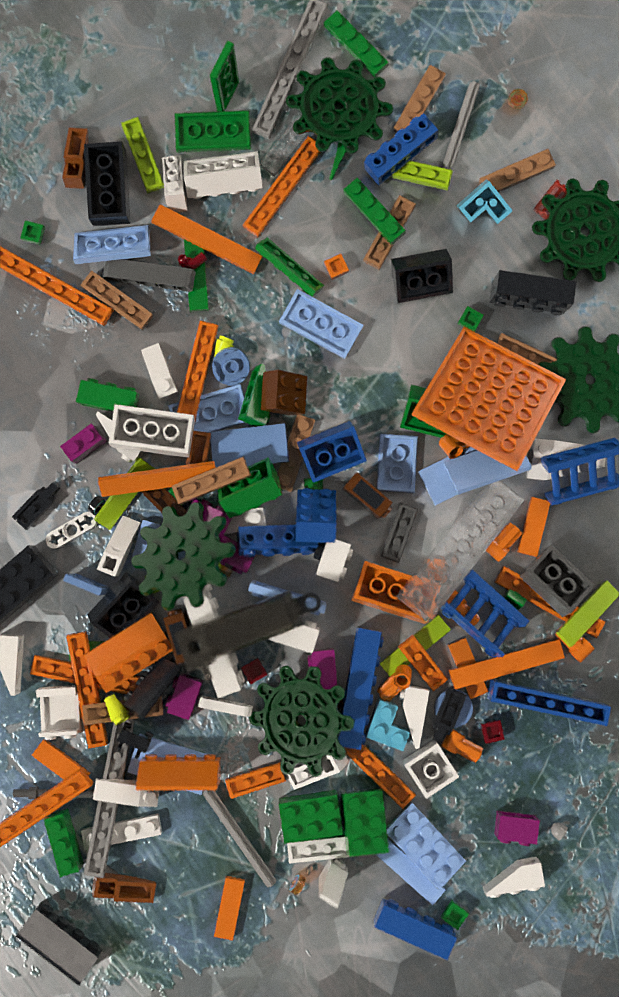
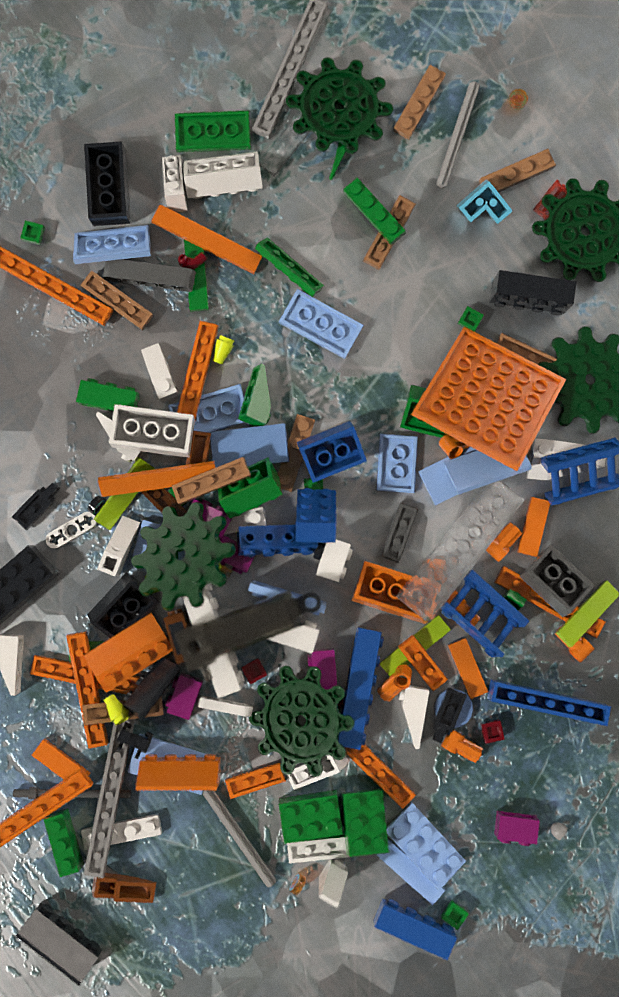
(59, 712): white panel -> none
(74, 157): dark orange slope -> none
(83, 443): magenta brick -> none
(86, 583): medium blue tile -> none
(124, 793): white slope -> none
(142, 155): lime tile -> none
(225, 77): green tile -> none
(229, 908): orange tile -> none
(230, 366): medium blue tile -> none
(282, 187): orange tile -> none
(284, 392): reddish brown brick -> none
(336, 266): orange plate -> none
(355, 43): green plate -> none
(368, 496): brick -> none
(382, 727): medium azure brick -> none
(401, 149): blue brick -> none
(422, 275): black slope -> none
(424, 175): lime tile -> none
(430, 768): white brick -> none
(508, 664): orange tile -> none
(519, 876): white slope -> none

